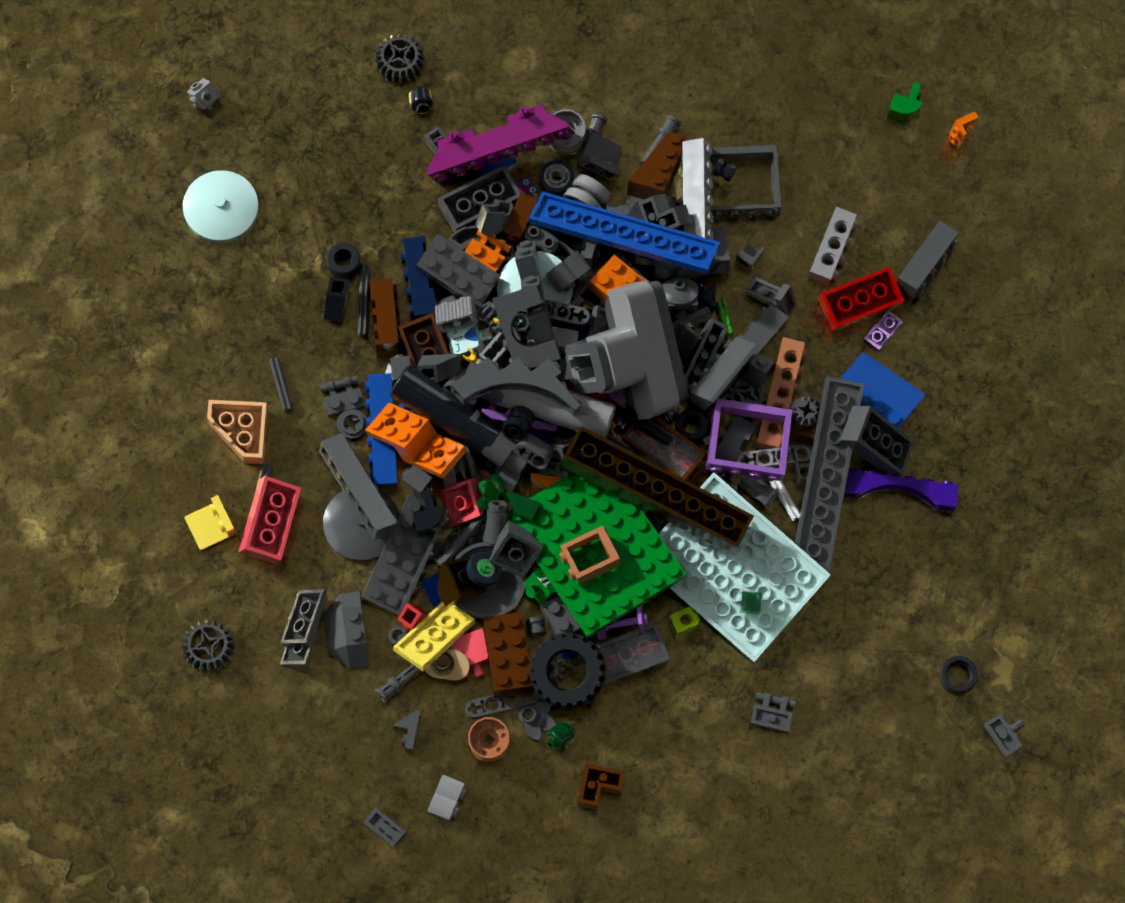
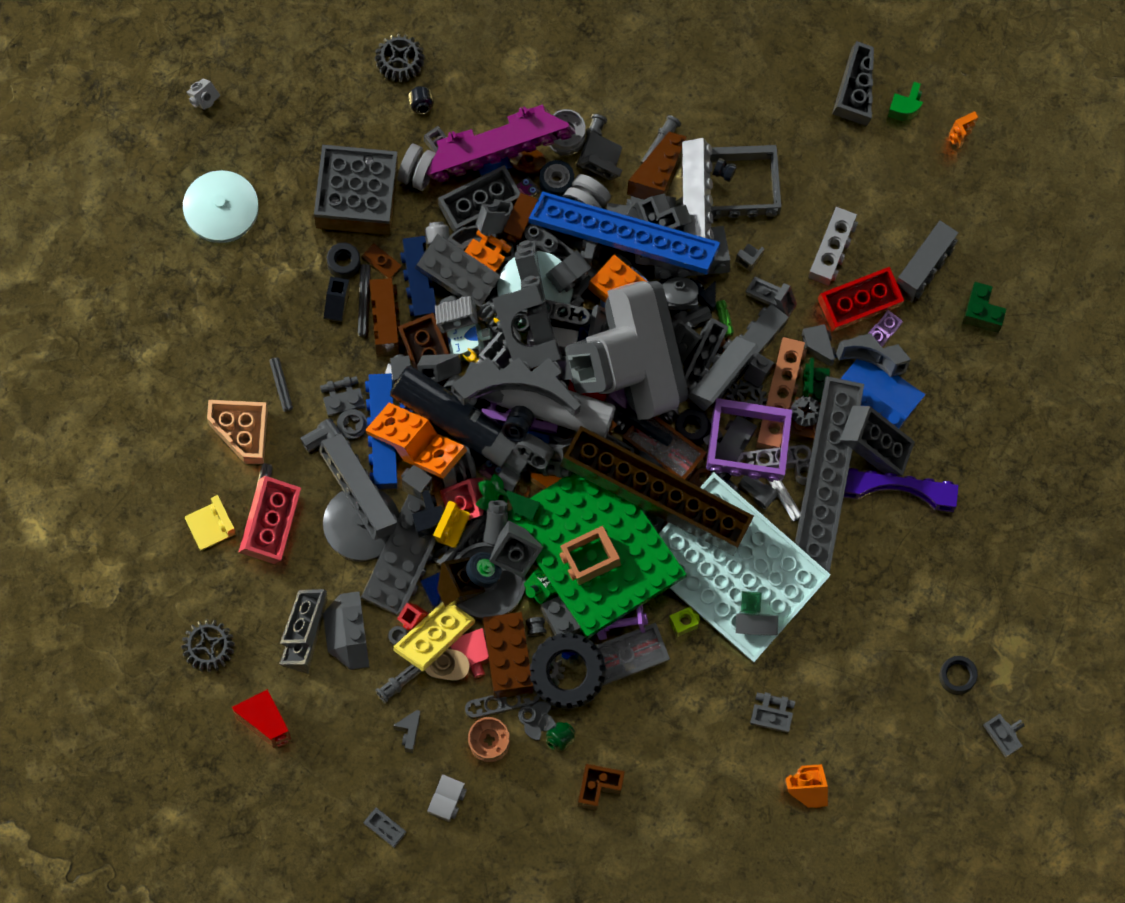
(263, 718): none -> red slope
(323, 431): none -> dark grey piece
(356, 189): none -> dark grey piece
(381, 261): none -> reddish brown plate
(415, 167): none -> light grey wheel
(436, 228): none -> light grey head
(451, 525): none -> yellow bracket
(529, 161): none -> reddish brown dish
(756, 624): none -> dark grey slope
(809, 786): none -> orange slope
(814, 380): none -> dark green bracket
(818, 344): none -> dark grey slope
(855, 91): none -> dark grey wedge
(866, 348): none -> dark grey arch
(980, 313): none -> dark green brick

